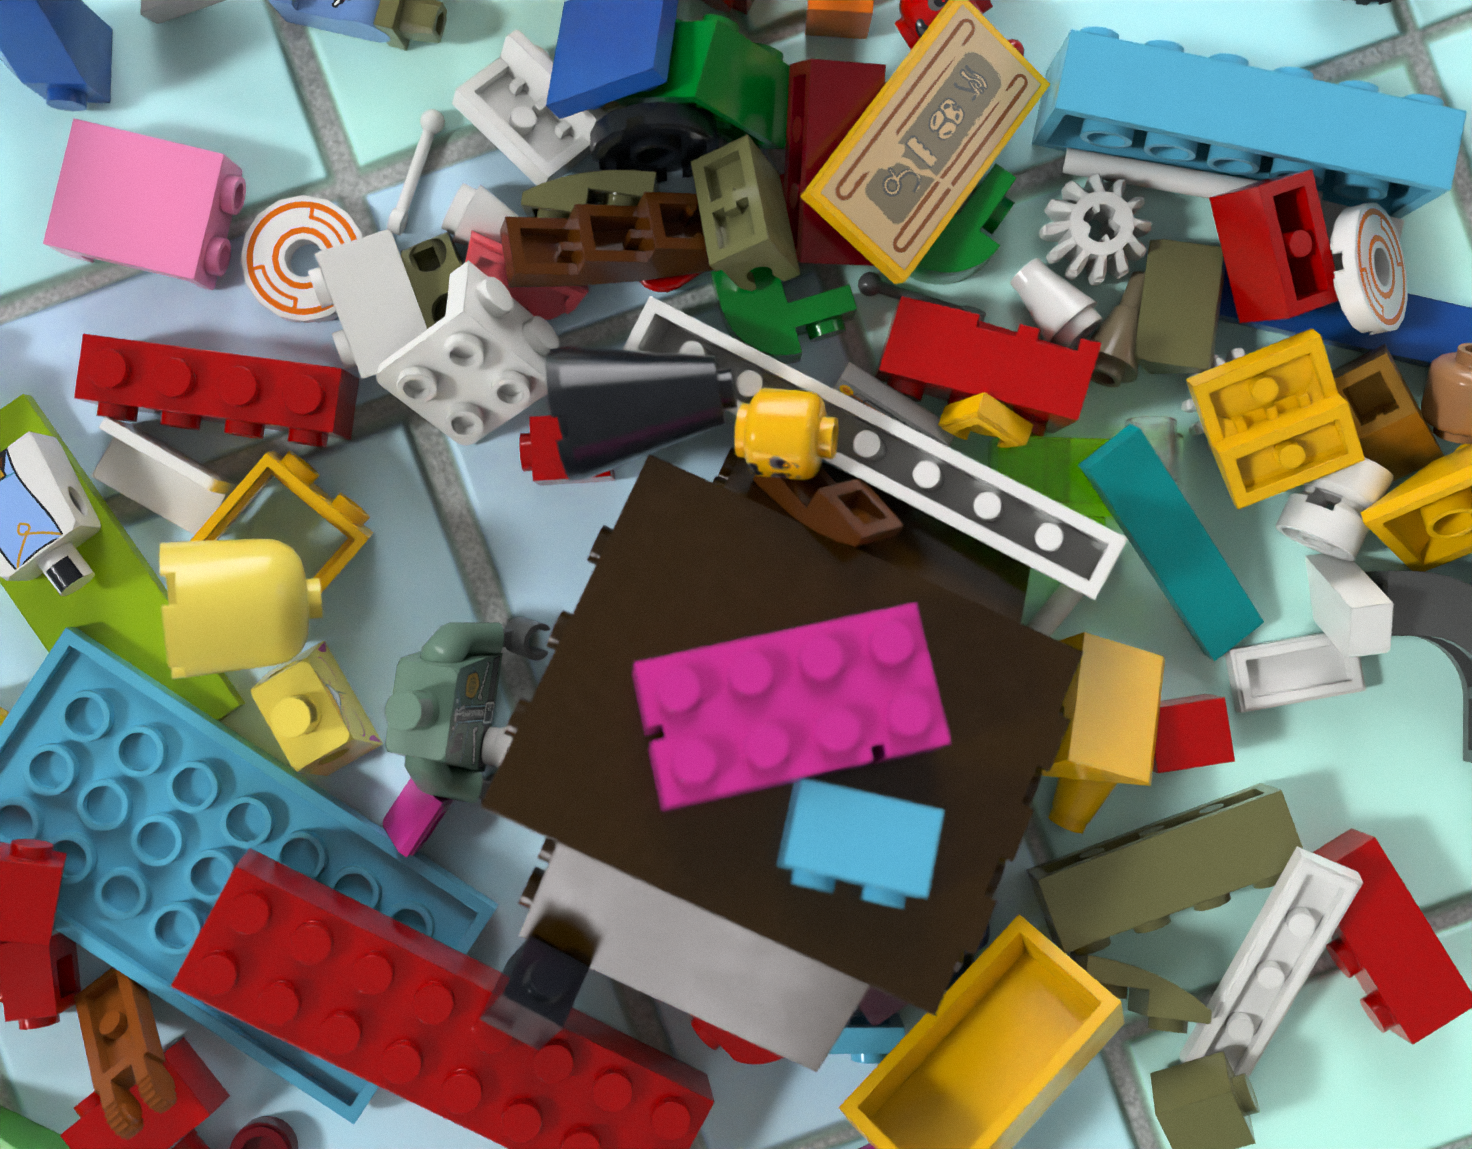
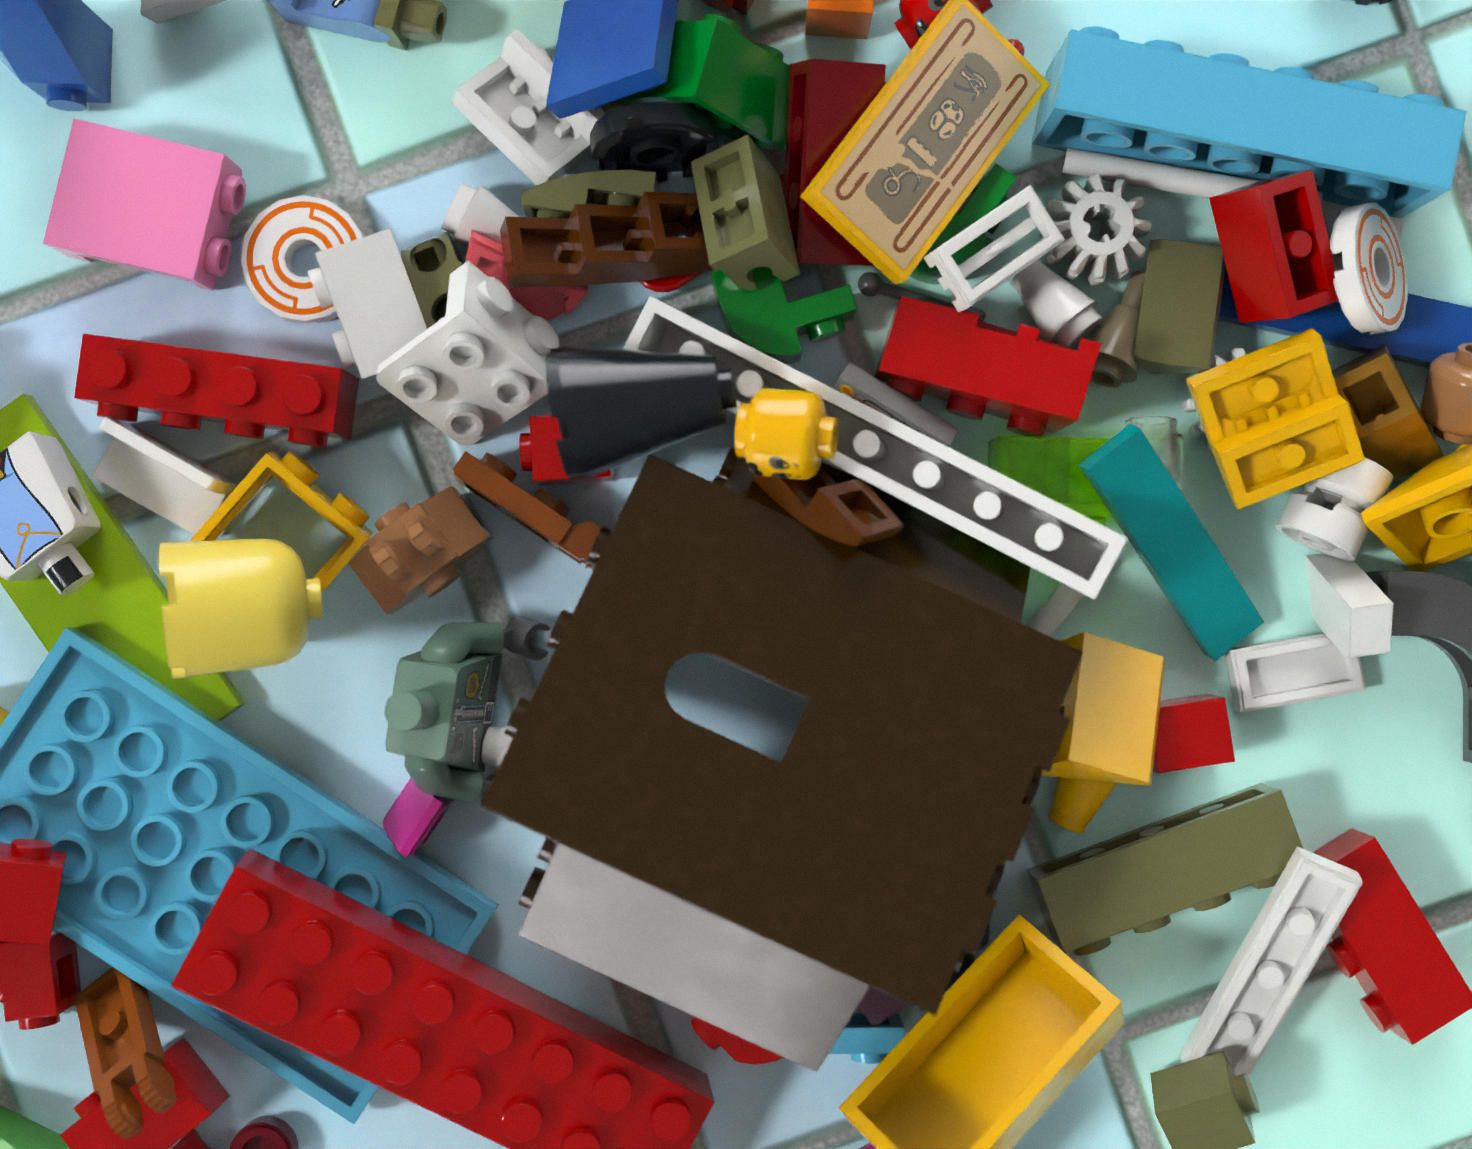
(315, 713): light yellow torso -> none
(418, 549): none -> medium nougat hinge
(431, 123): white hinge -> none
(535, 993): black brick -> none
(538, 513): none -> dark orange hinge
(789, 706): dark pink piece -> none
(859, 841): medium azure brick -> none
(954, 276): none -> white tile
(986, 417): yellow tile -> none
(1150, 995): olive slope -> none

